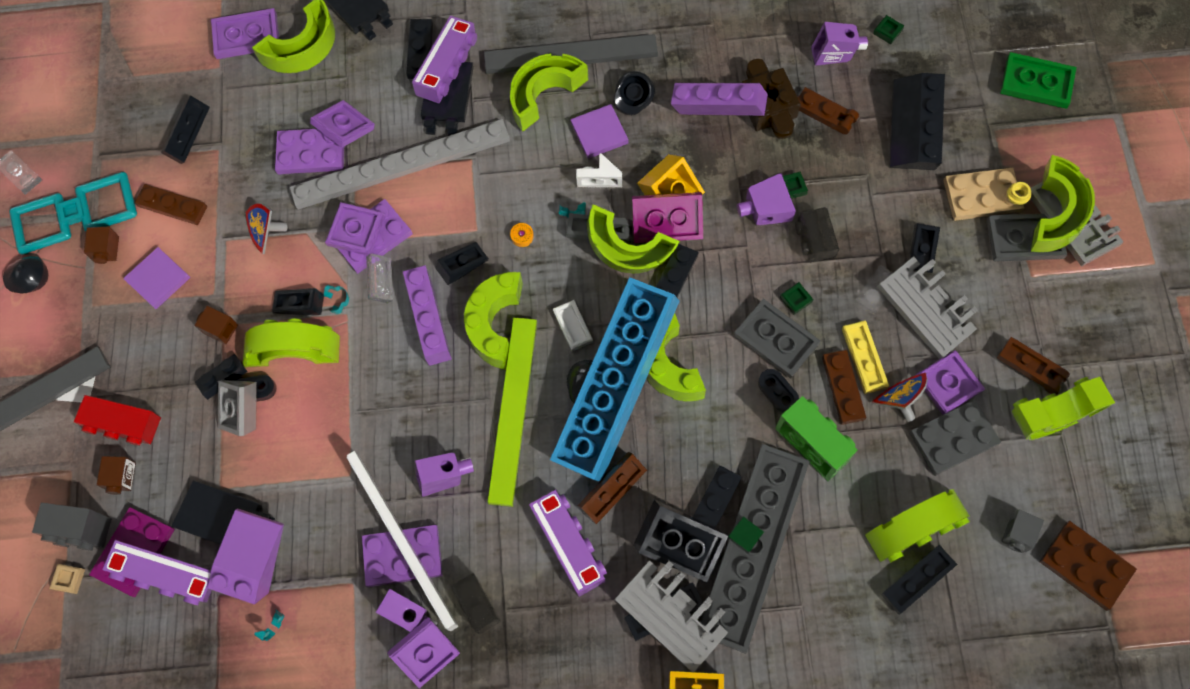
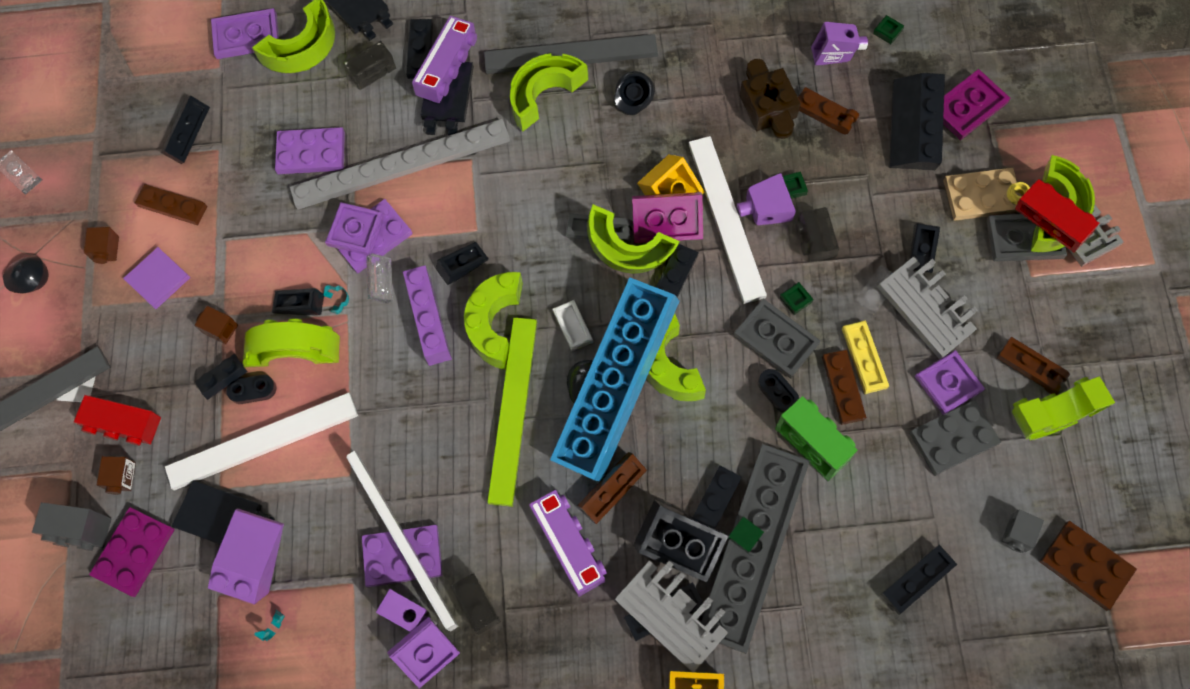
(67, 579): tan tile -> none
(72, 212): teal bar -> none
(158, 571): medium lavender brick -> none
(237, 406): light grey slope -> none
(260, 223): shield -> none
(261, 441): none -> white tile
(342, 123): medium lavender tile -> none
(370, 65): none -> clear smoke brick
(432, 474): medium lavender torso -> none
(522, 235): light orange tile -> none
(581, 209): teal piece -> none
(599, 131): medium lavender tile -> none
(605, 176): white slope -> none
(719, 99): medium lavender brick -> none
(727, 220): none -> white tile
(904, 395): shield -> none
(918, 525): lime brick -> none
(972, 104): none -> magenta plate
(1038, 80): green plate -> none
(1057, 215): none -> red brick

